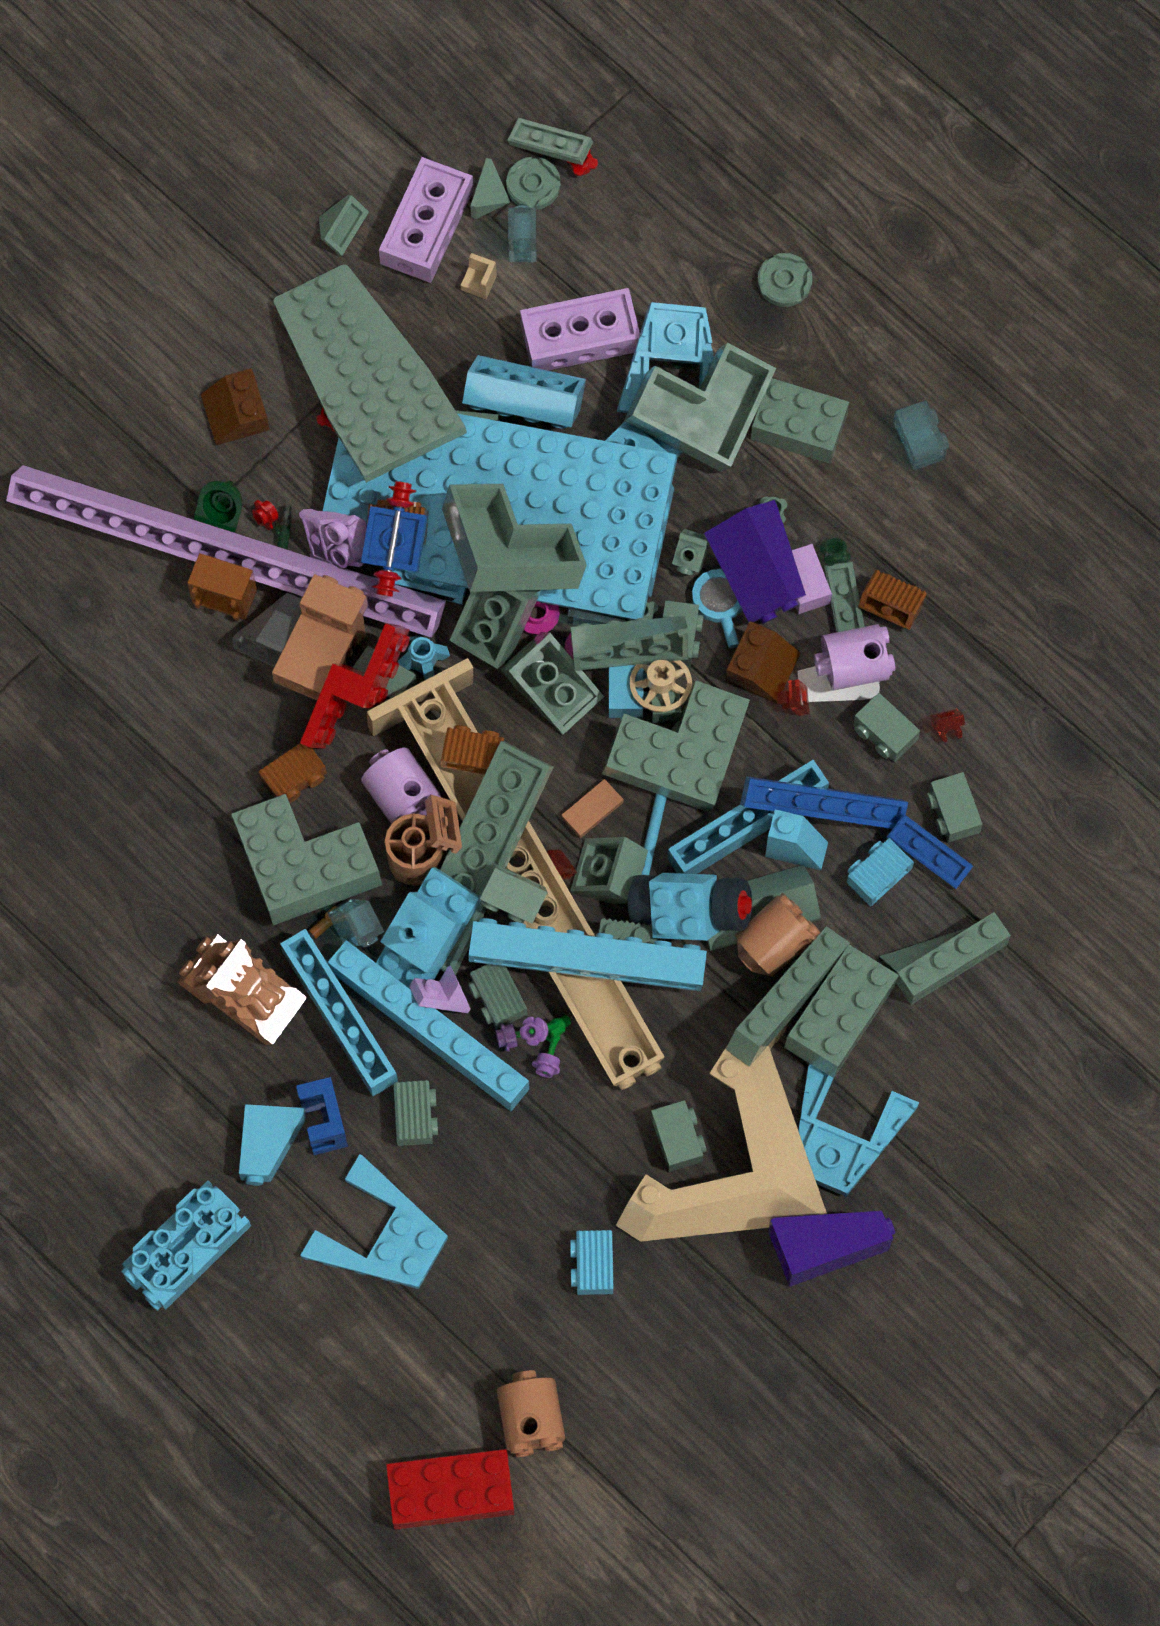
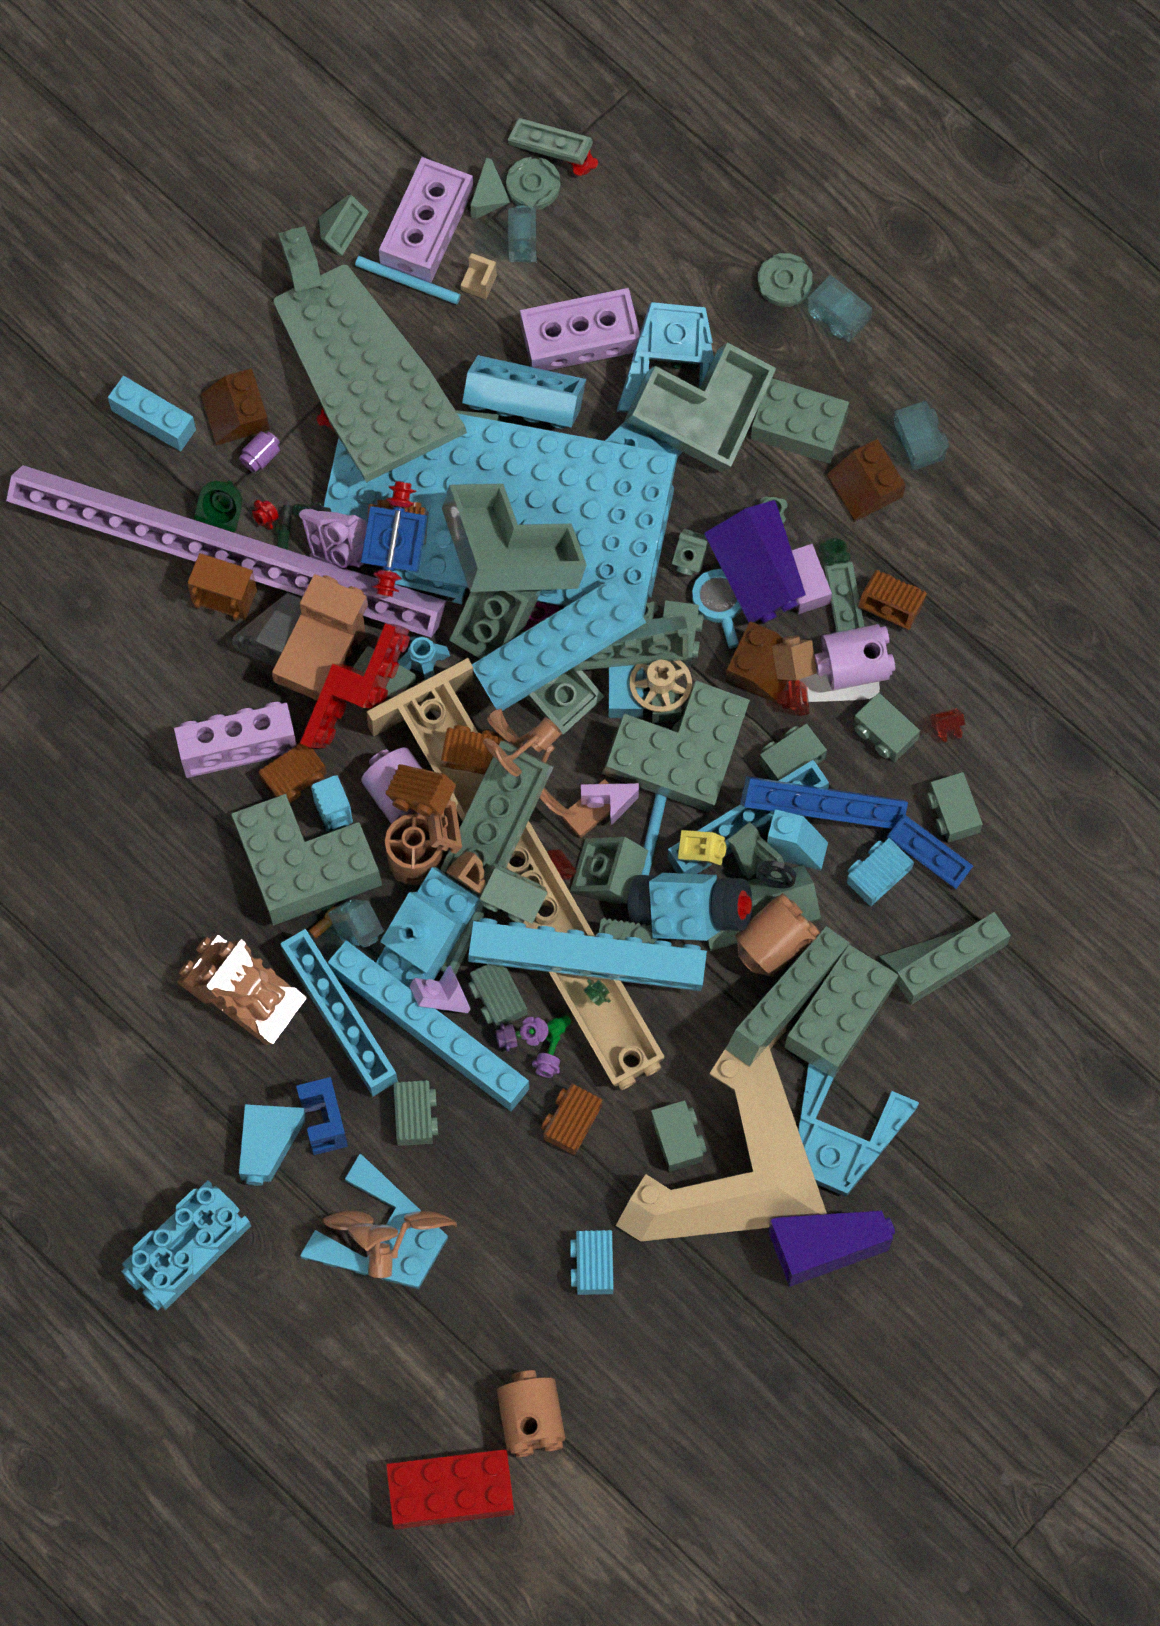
(152, 413): none -> medium azure brick
(254, 738): none -> lavender brick
(259, 451): none -> medium lavender brick
(297, 508): none -> clear green piece
(300, 259): none -> sand green brick
(332, 804): none -> medium azure brick
(369, 1235): none -> nougat plant
(407, 280): none -> medium azure bar
(420, 790): none -> dark orange brick
(468, 871): none -> medium nougat brick
(539, 738): none -> nougat plant
(558, 644): none -> medium azure plate
(572, 1118): none -> dark orange brick
(597, 992): none -> clear green plate
(617, 795): none -> lavender slope
(702, 847): none -> light yellow bracket
(754, 854): none -> sand green piece
(791, 753): none -> sand green brick
(794, 658): none -> medium nougat brick
(839, 308): none -> clear light blue brick
(867, 480): none -> reddish brown slope

